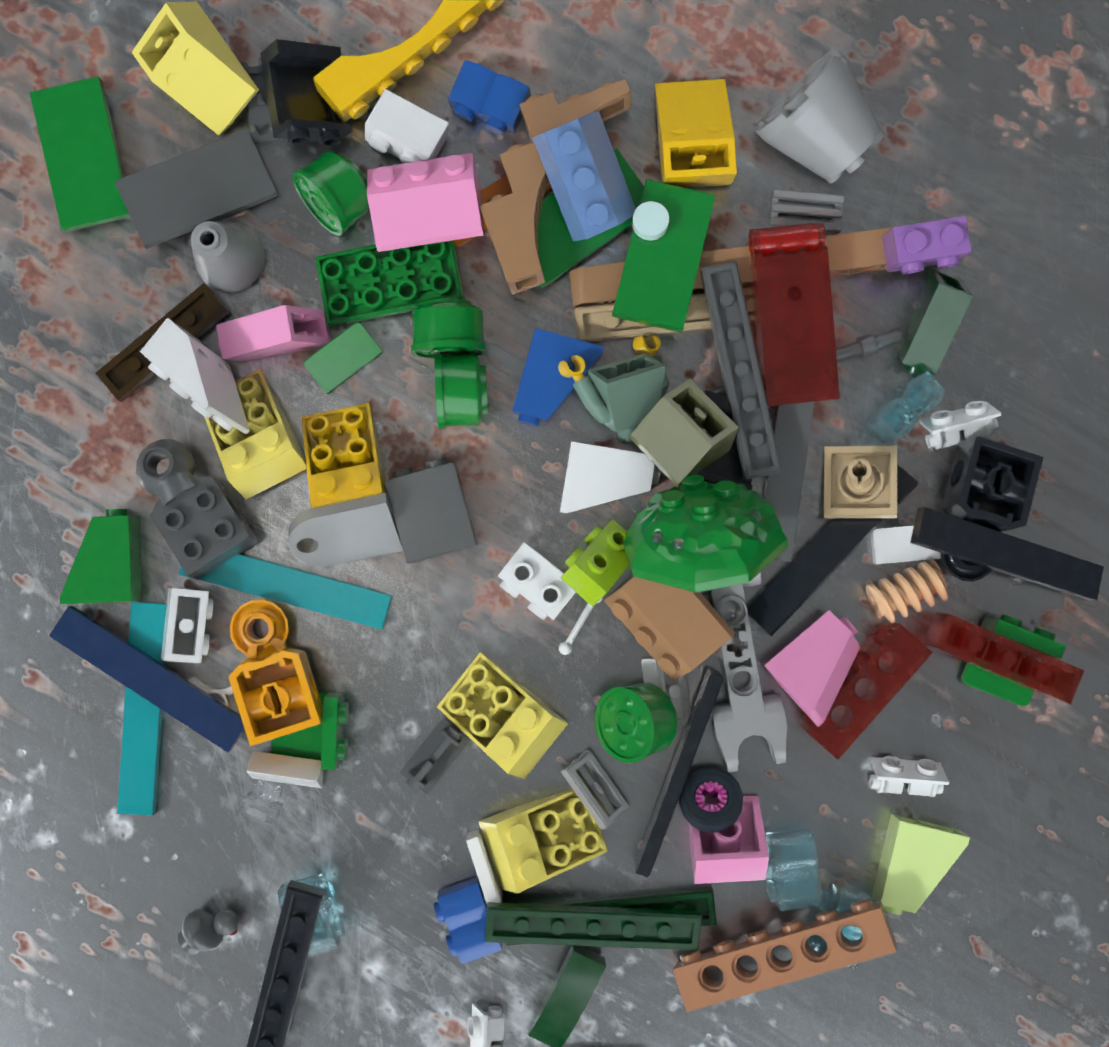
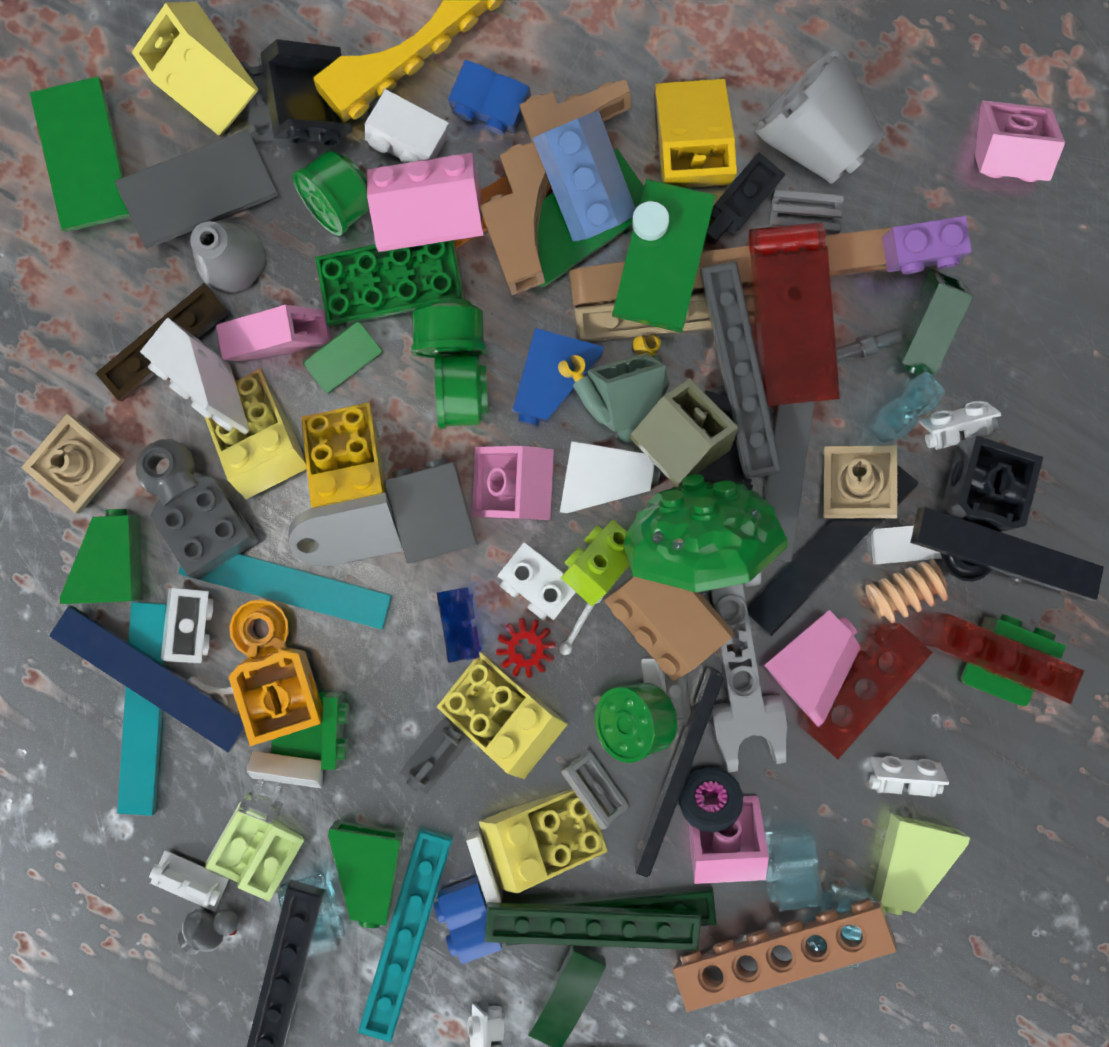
(73, 463): none -> tan plate
(189, 880): none -> white hinge
(254, 853): none -> yellowish green slope
(366, 869): none -> green slope
(405, 934): none -> teal tile
(456, 616): none -> clear blue hinge
(512, 482): none -> bright pink slope
(518, 656): none -> red gear
(743, 197): none -> black hinge
(1017, 141): none -> bright pink slope

